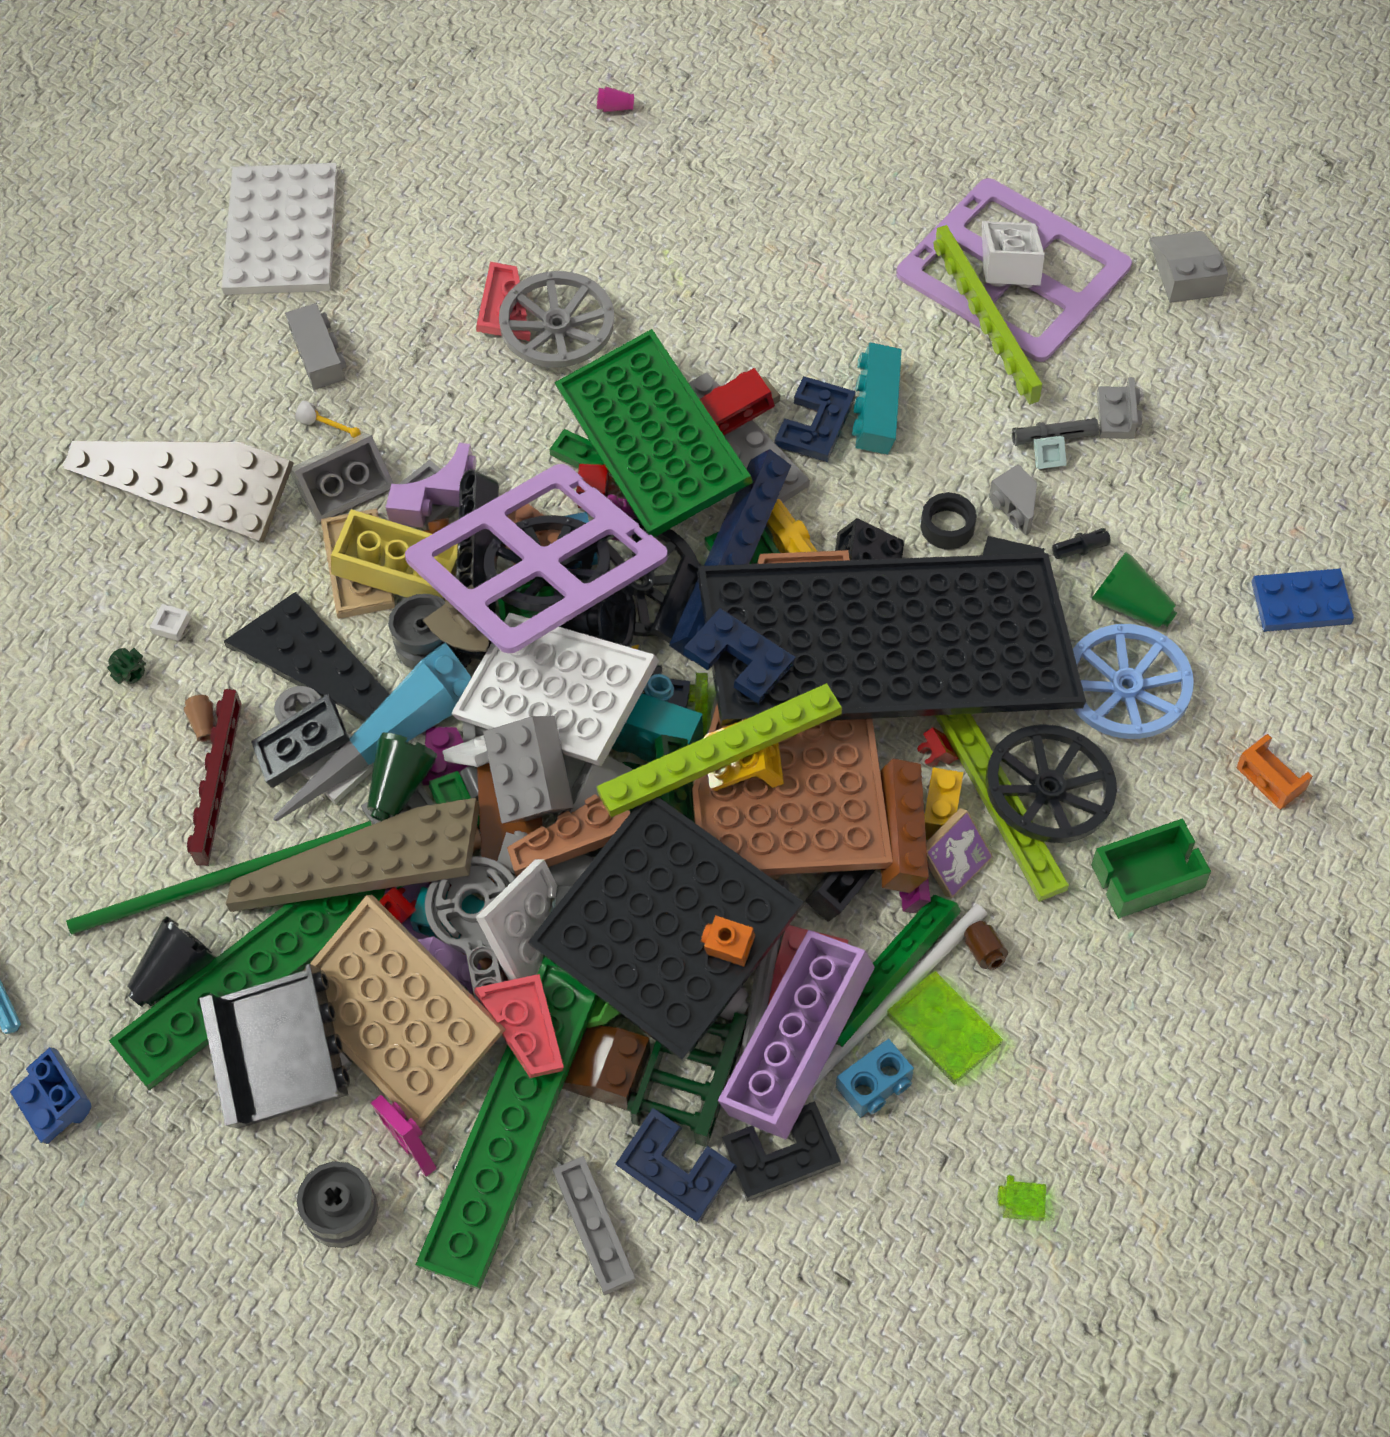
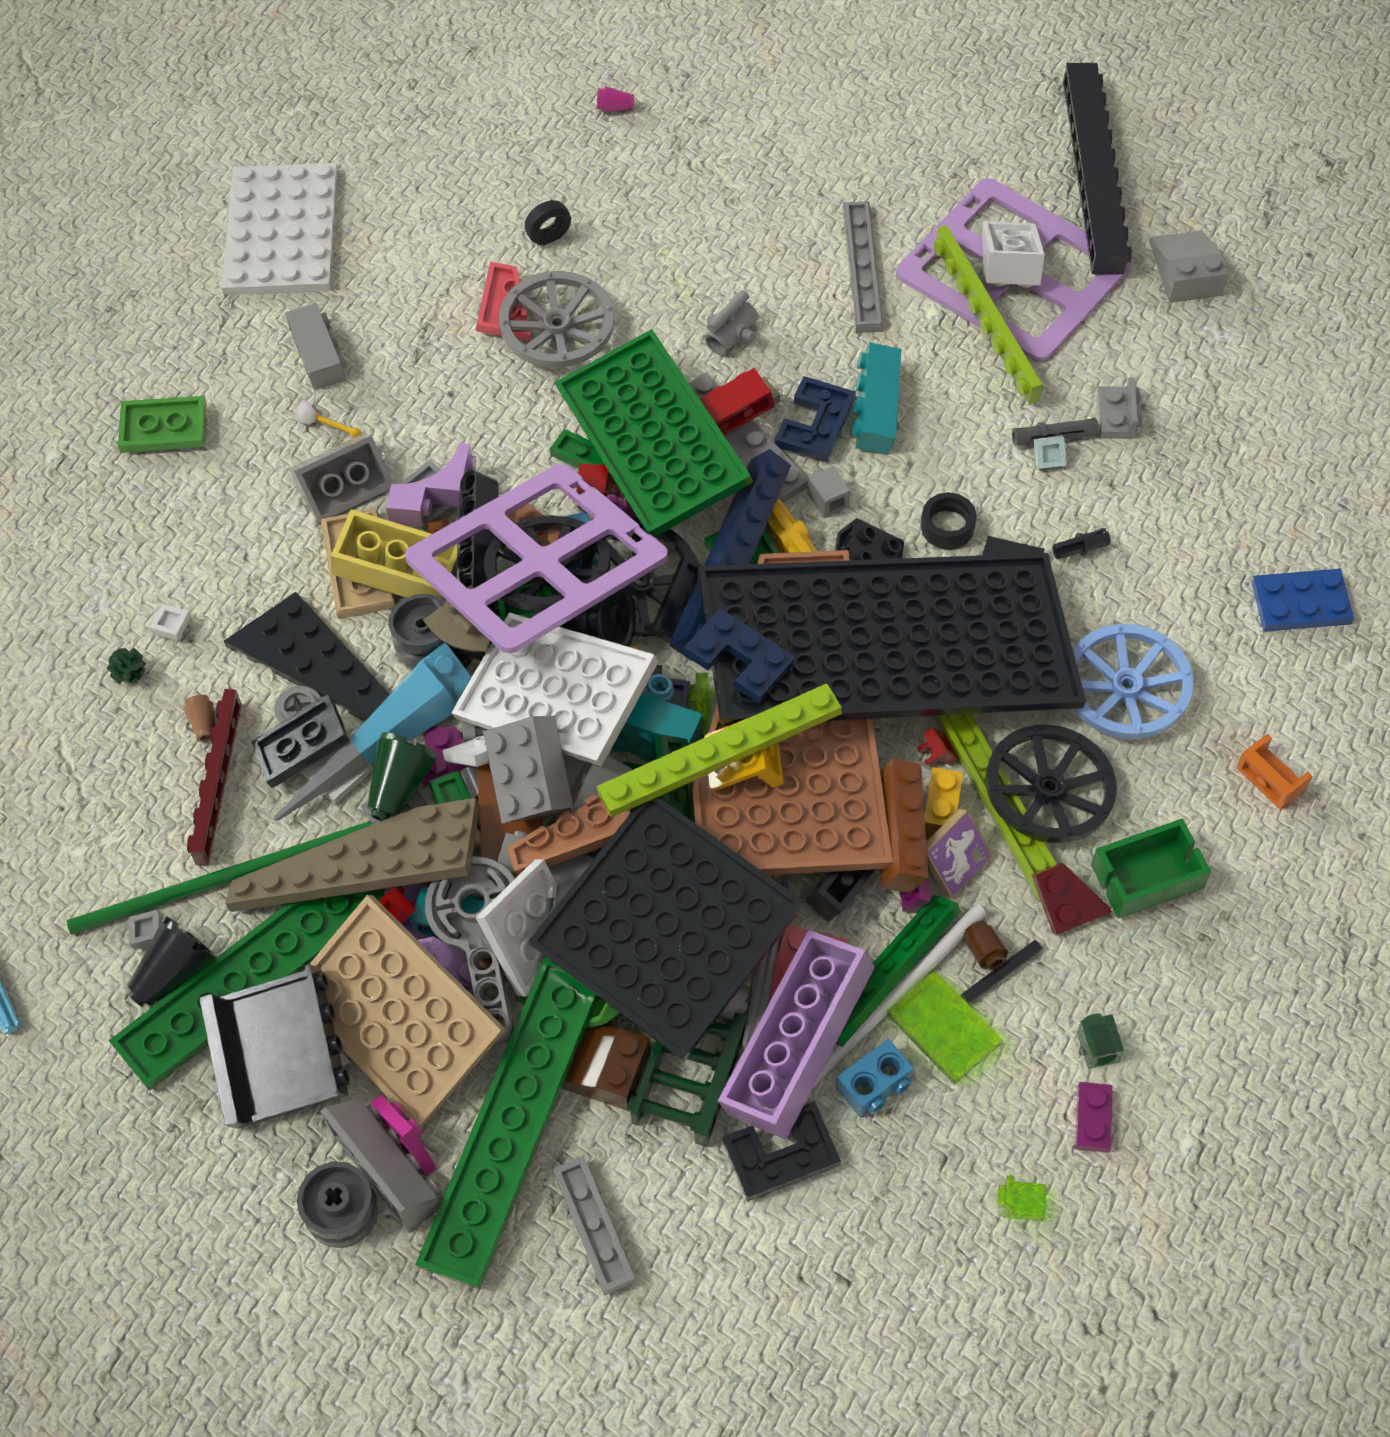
(50, 1096): blue brick -> none
(143, 928): none -> light grey plate
(162, 424): none -> bright green plate
(208, 480): wing -> none
(382, 1162): none -> light grey slope
(525, 1015): coral wing -> none
(540, 215): none -> black tyre
(686, 1191): dark blue plate -> none
(728, 940): orange brick -> none
(731, 324): none -> light grey pin
(828, 491): none -> light grey brick
(862, 267): none -> light grey tile
(1000, 973): none -> black bar
(1015, 495): light grey slope -> none
(1067, 898): none -> dark red wing
(1093, 1117): none -> magenta plate
(1095, 169): none -> black brick
(1100, 1040): none -> clear green brick
(1135, 594): green cone -> none

